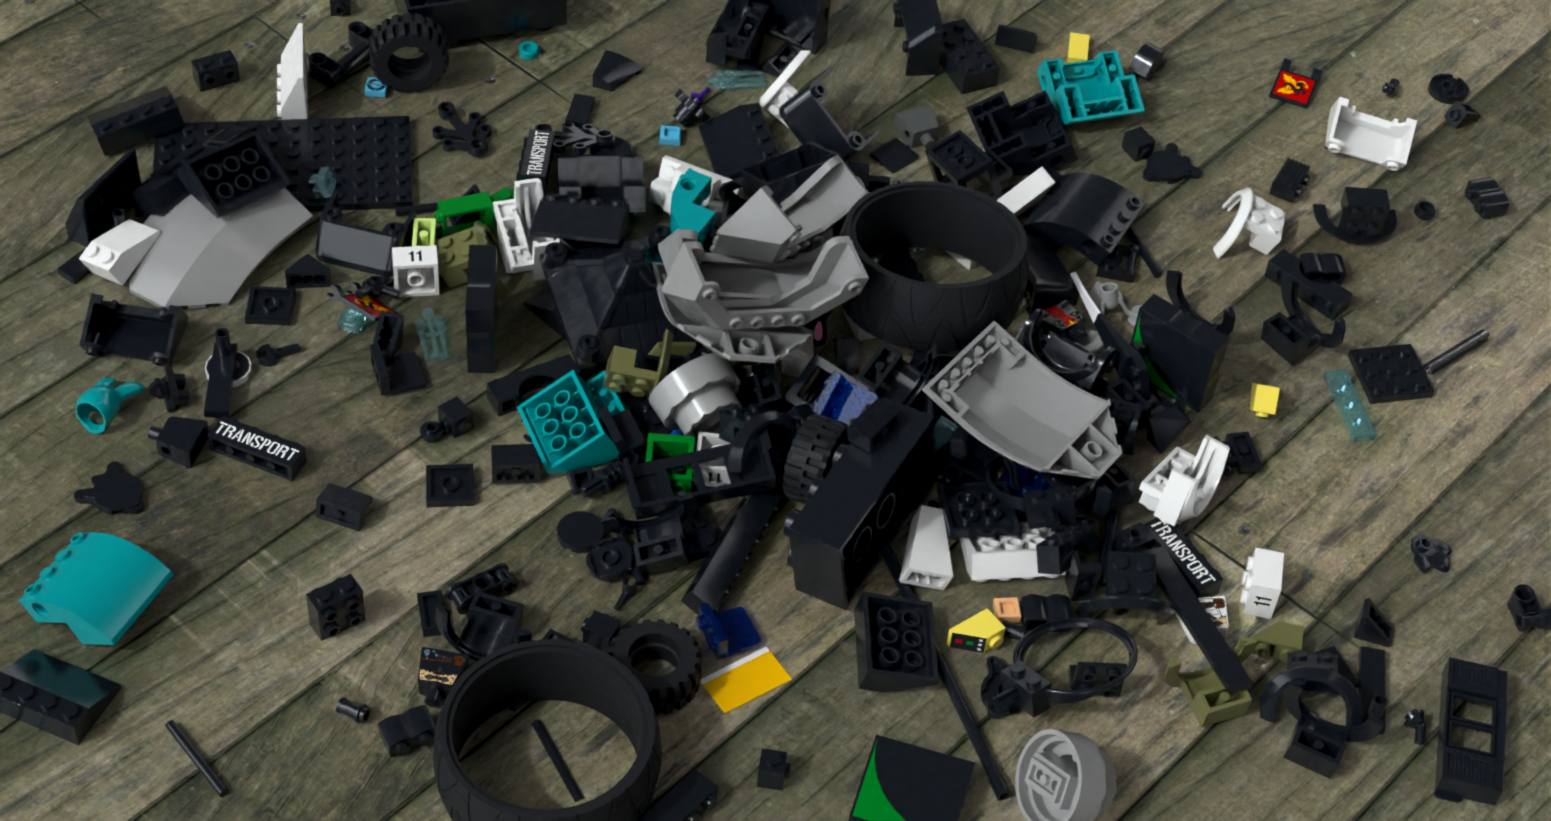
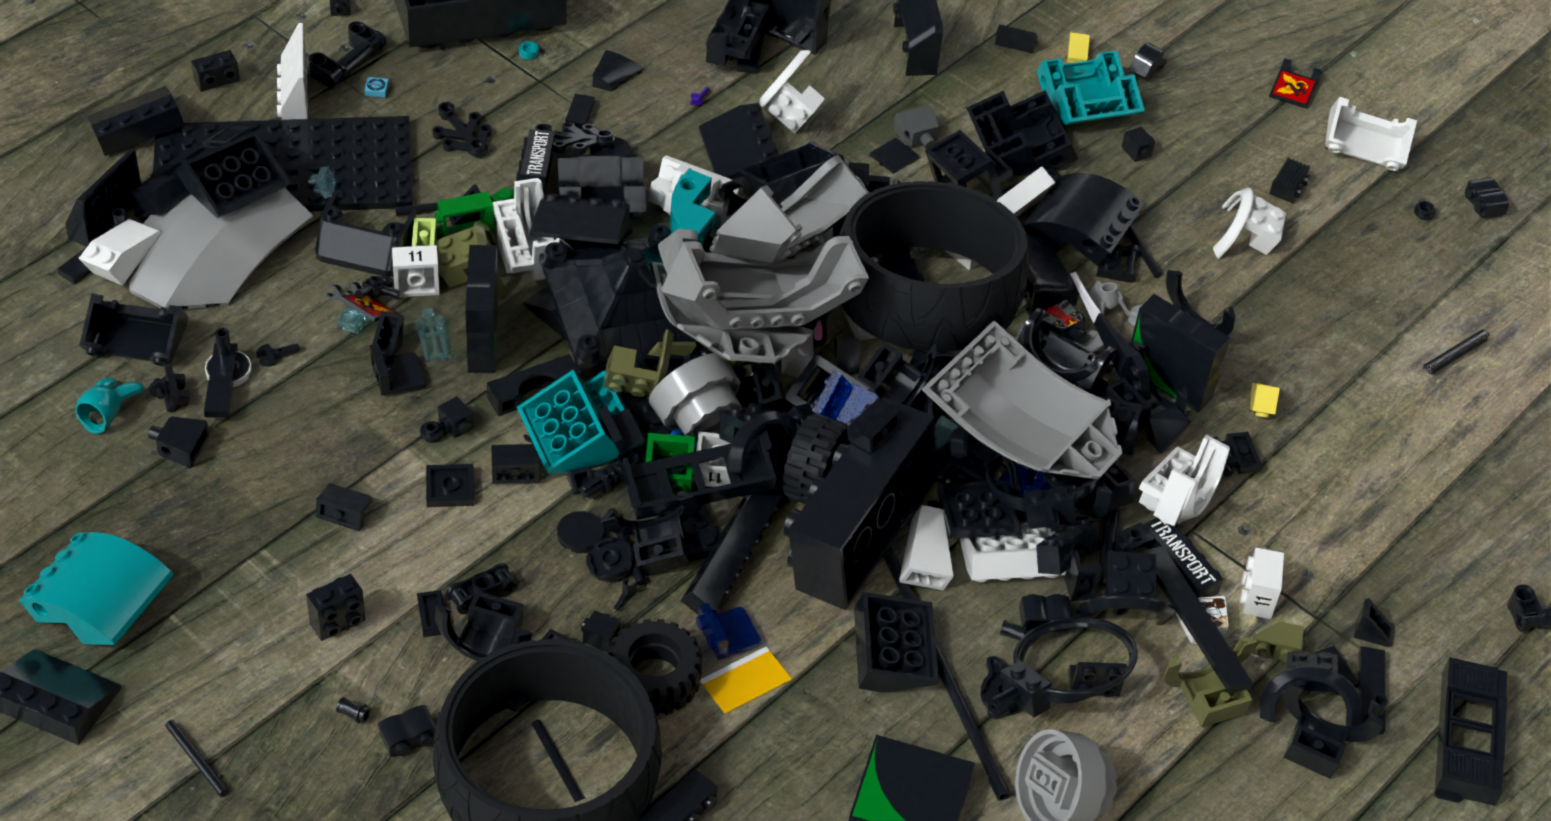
(113, 492): black tile -> none
(257, 448): black brick -> none
(270, 305): black tile -> none
(308, 274): black slope -> none
(409, 32): black tyre -> none
(439, 673): torso -> none
(670, 135): medium azure tile -> none
(689, 109): black plant -> none
(736, 82): clear light blue piece -> none
(773, 769): black brick -> none
(780, 60): black slope -> none
(812, 121): black windscreen -> none
(966, 58): black brick -> none
(977, 633): light yellow slope -> none
(1007, 609): light nougat plate -> none
(1169, 166): black tile -> none
(1295, 335): black piece -> none
(1322, 268): black brick -> none
(1325, 298): black arch -> none
(1349, 405): clear light blue tile -> none
(1364, 216): black piece -> none
(1390, 373): black plate -> none
(1391, 88): black arm -> none
(1415, 720): black plate -> none
(1430, 553): black plate -> none
(1447, 89): black tile -> none
(1461, 112): black bracket -> none

